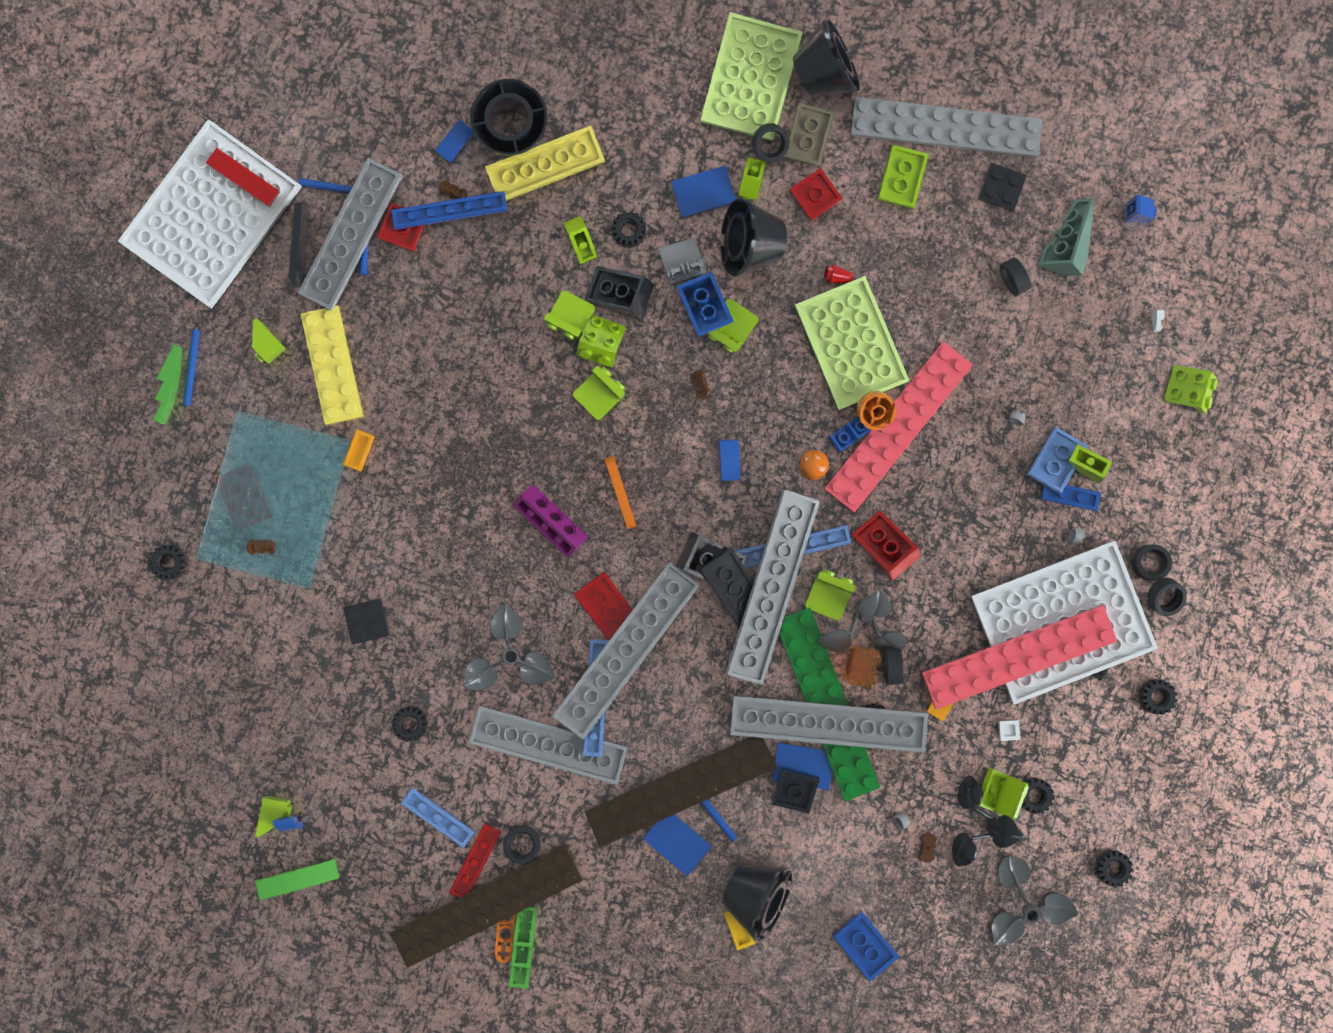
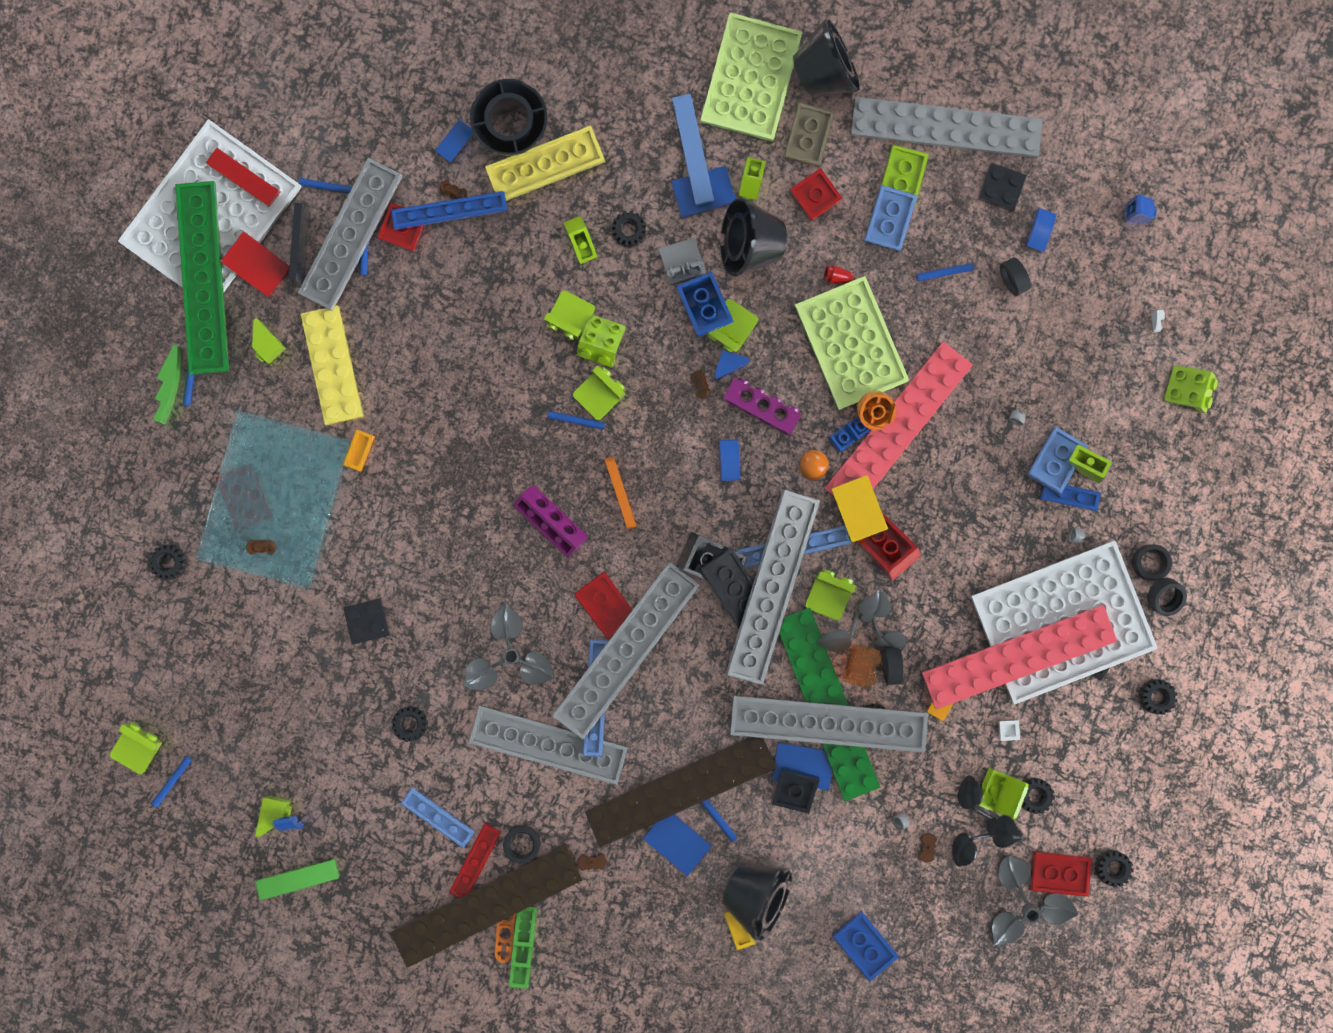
(135, 747): none -> lime bracket
(171, 781): none -> blue bar
(202, 277): none -> green plate
(255, 264): none -> red tile
(576, 420): none -> blue bar
(592, 862): none -> reddish brown piece
(619, 292): black slope -> none
(693, 150): none -> medium blue tile
(729, 363): none -> blue slope
(767, 416): none -> magenta brick
(781, 152): black tyre -> none
(859, 508): none -> yellow tile
(890, 218): none -> medium blue tile
(945, 272): none -> blue bar
(1041, 229): none -> blue slope
(1060, 873): none -> red tile
(1070, 246): sand green wedge -> none

